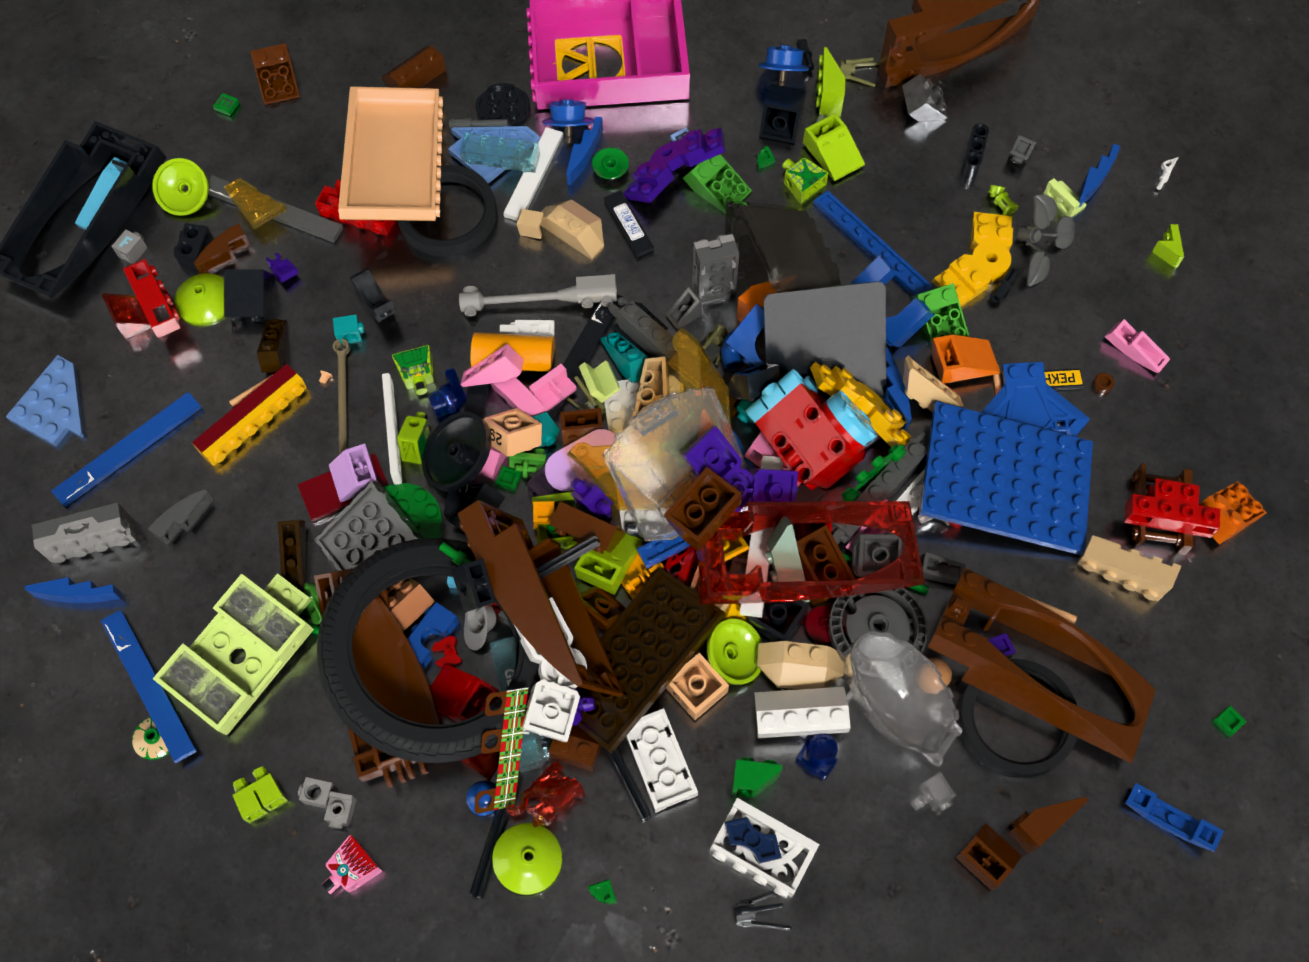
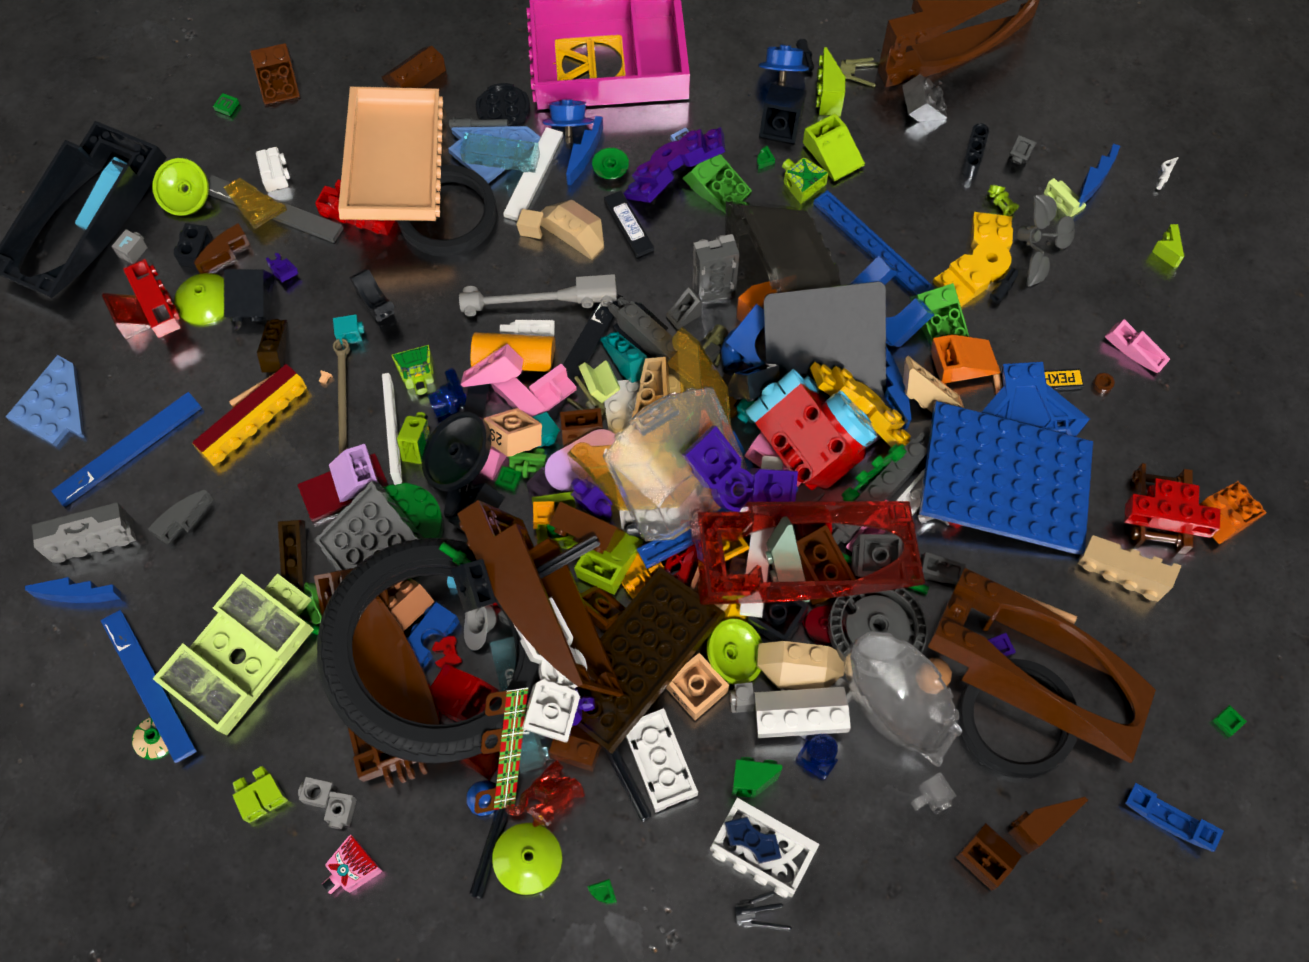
(272, 169): none -> white brick
(703, 508): reddish brown slope -> none
(742, 698): none -> light grey brick

